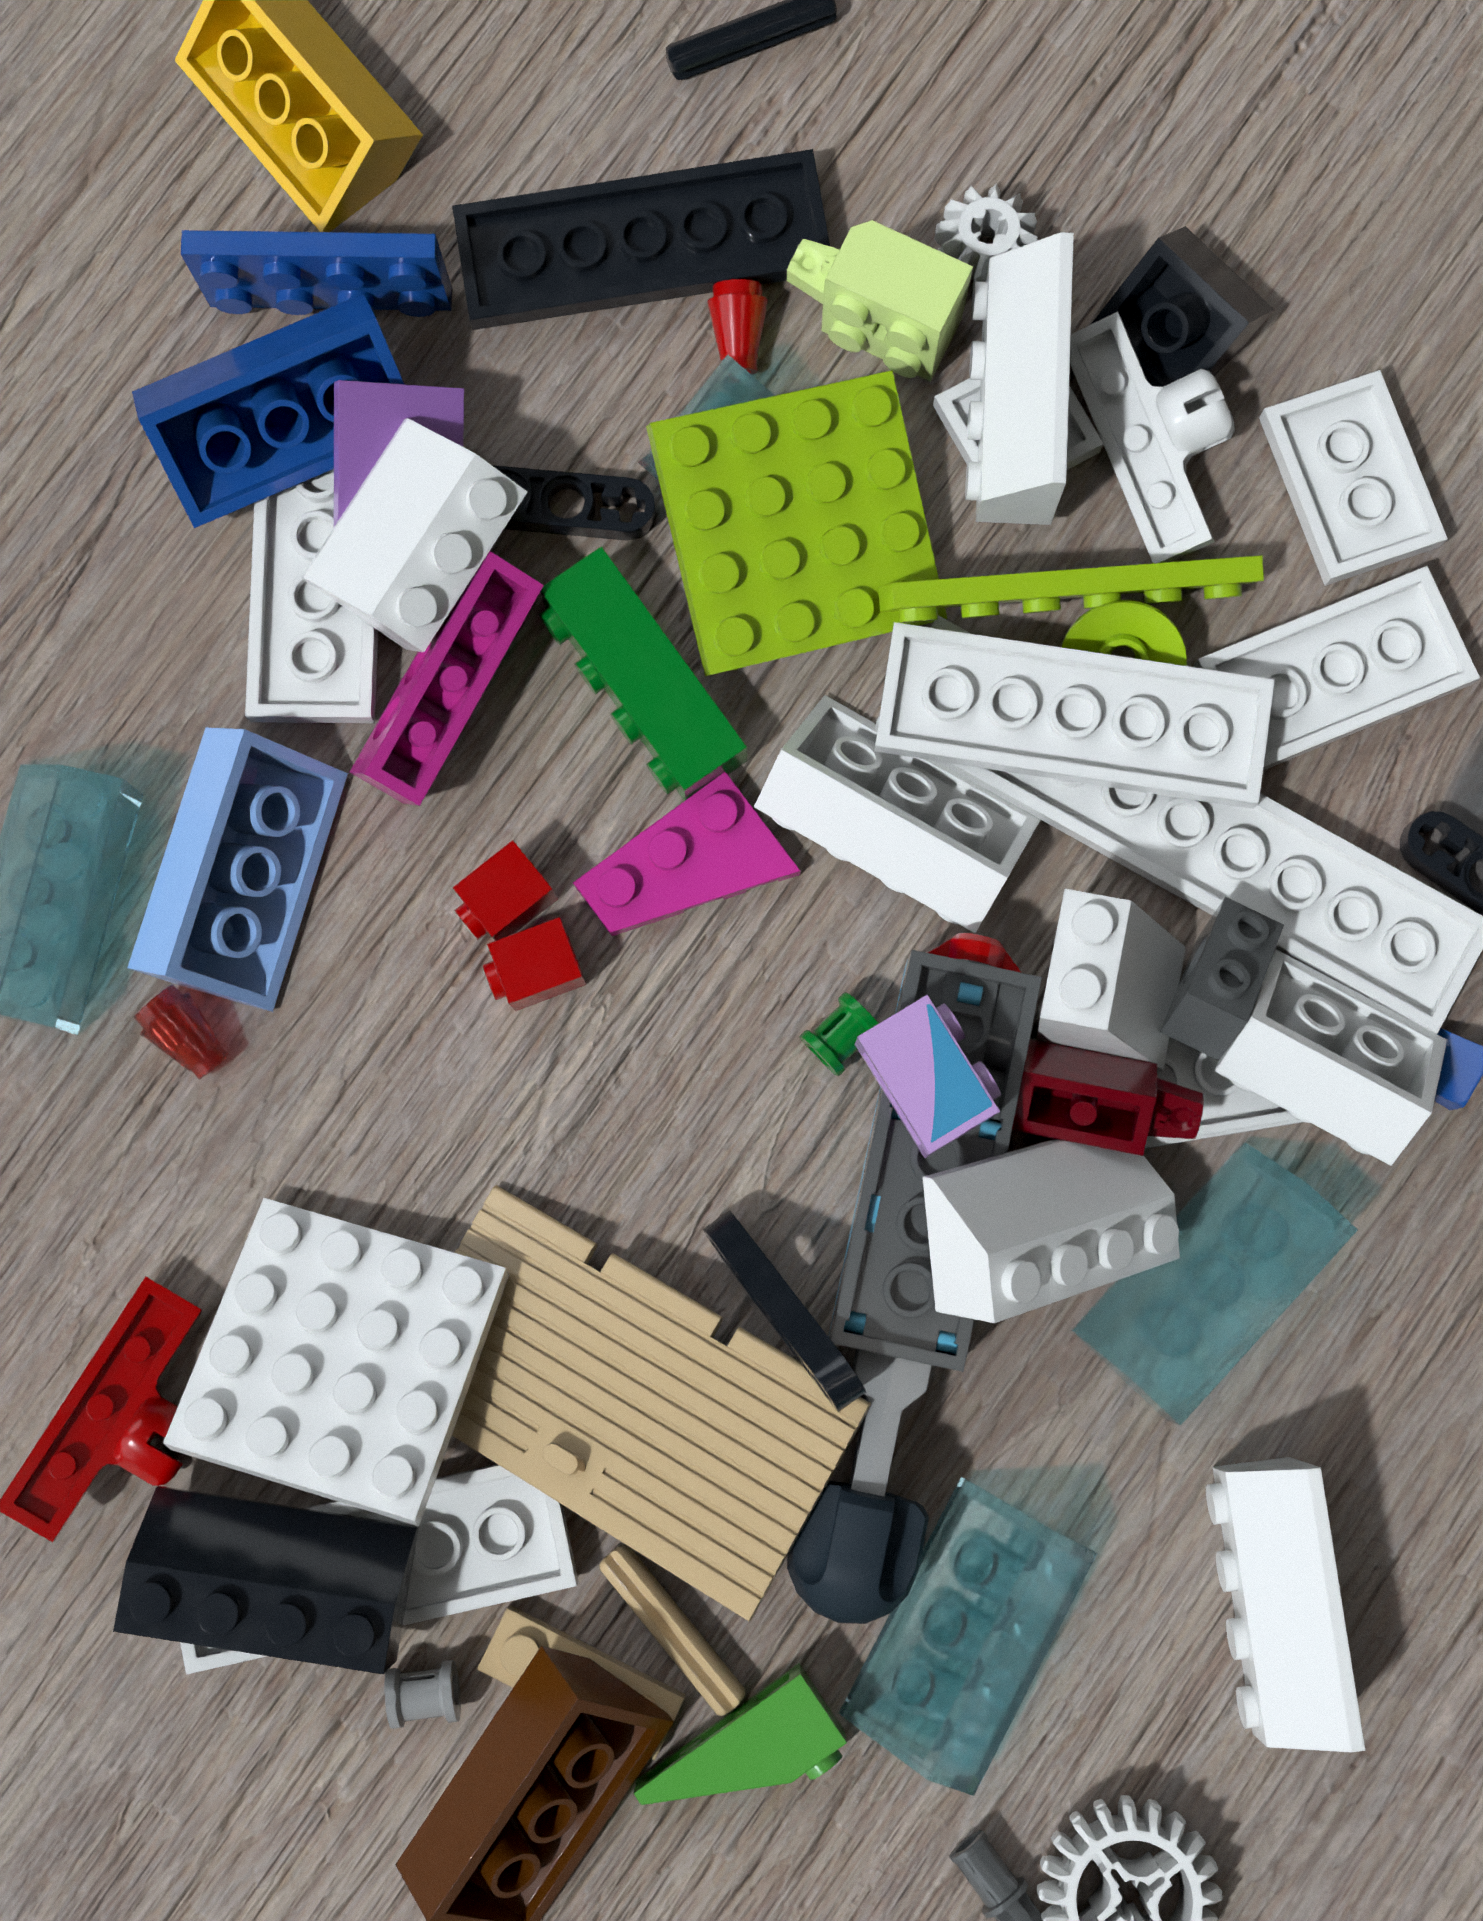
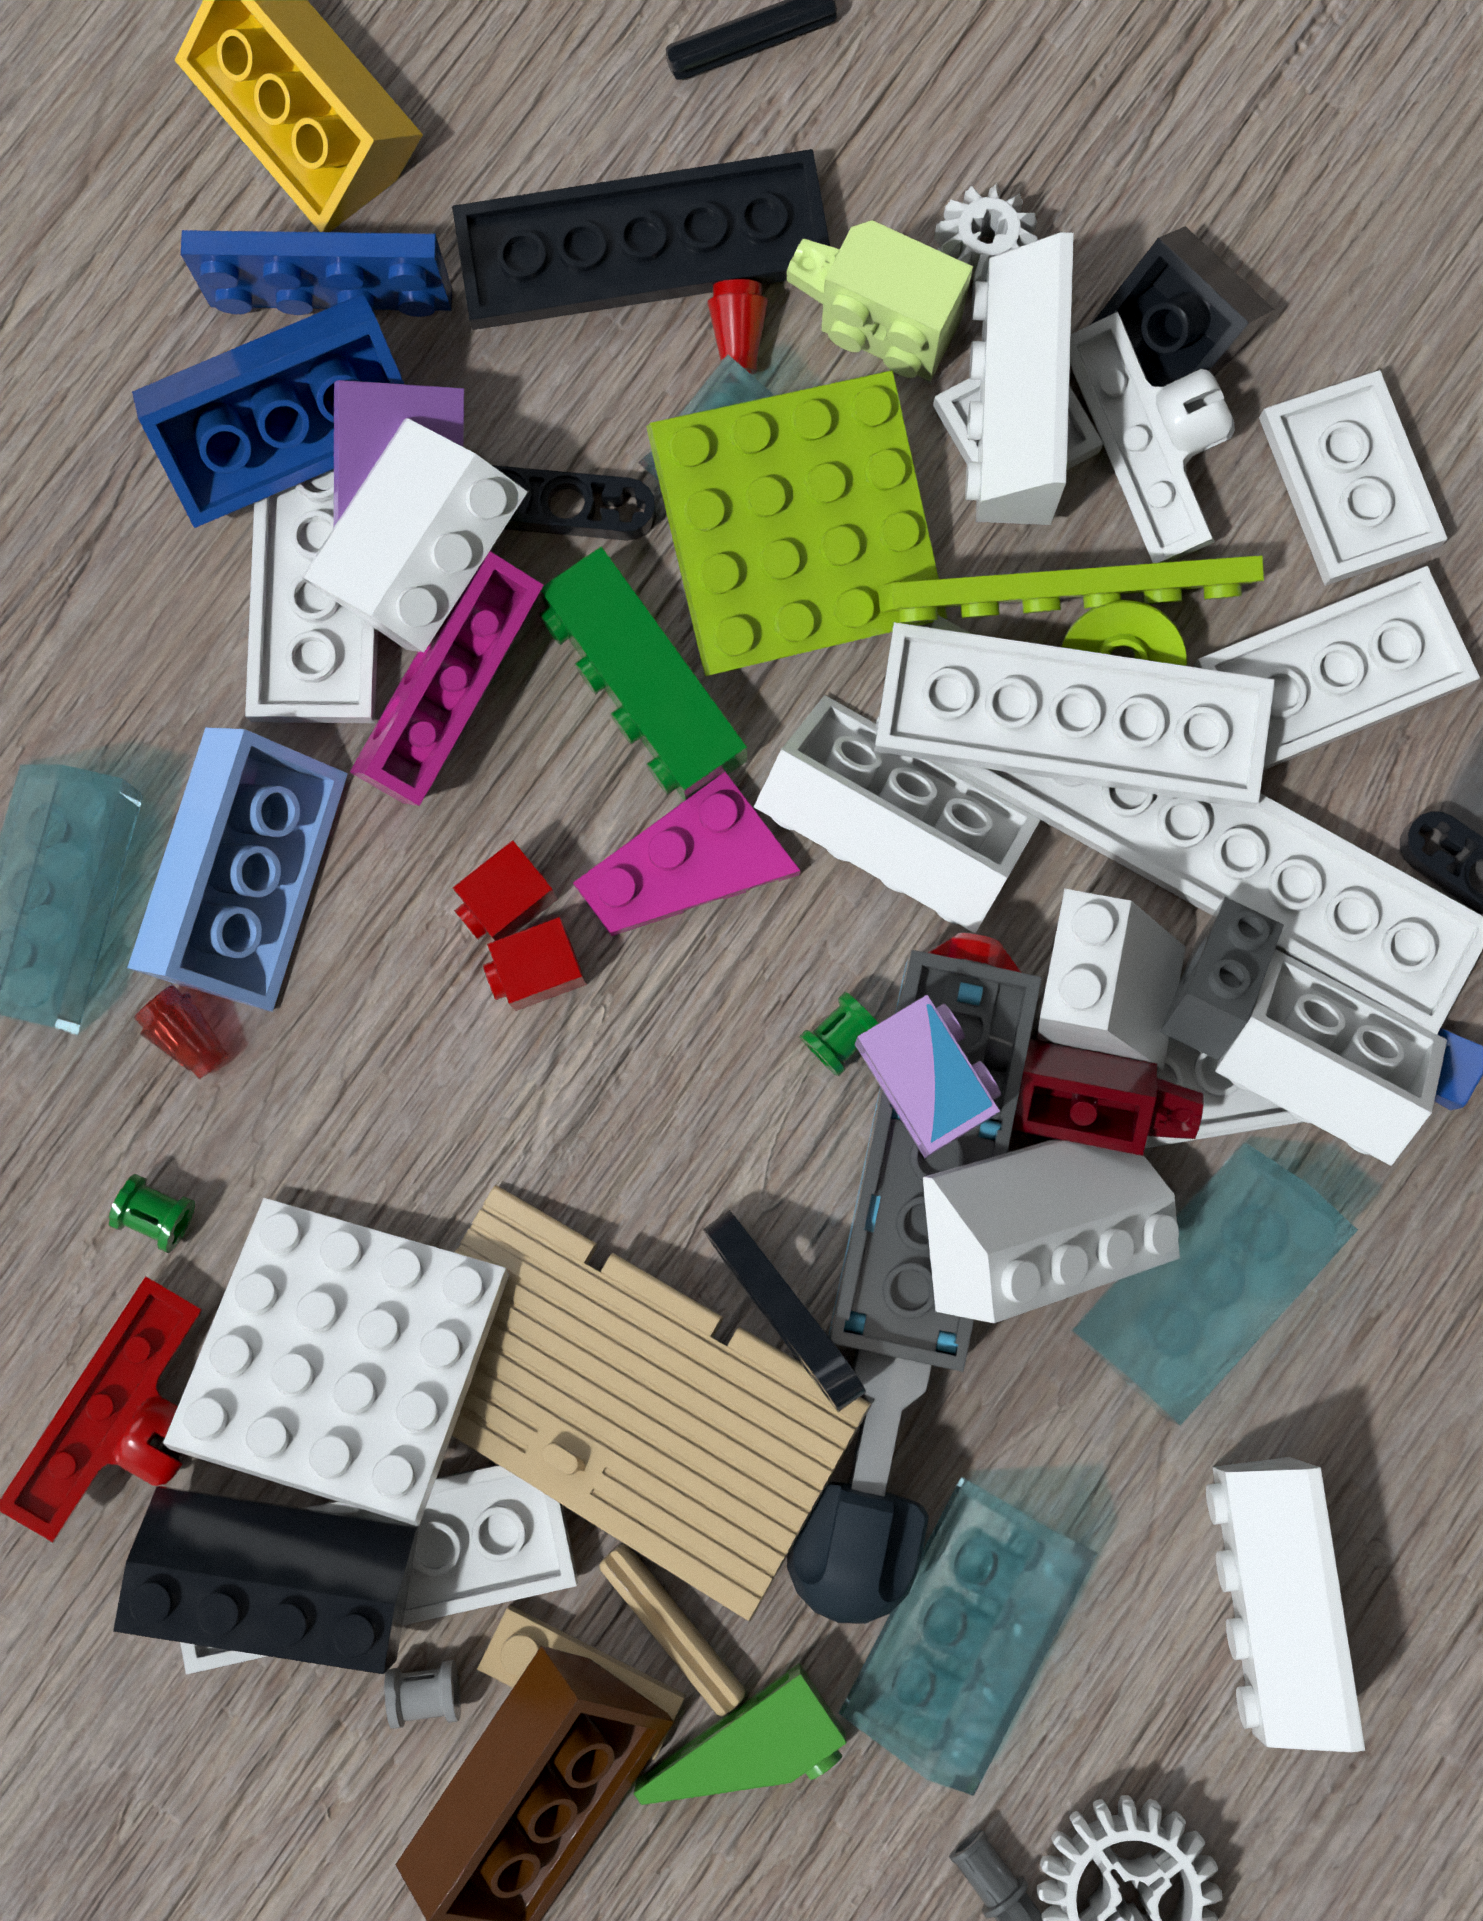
(151, 1213): none -> green bush

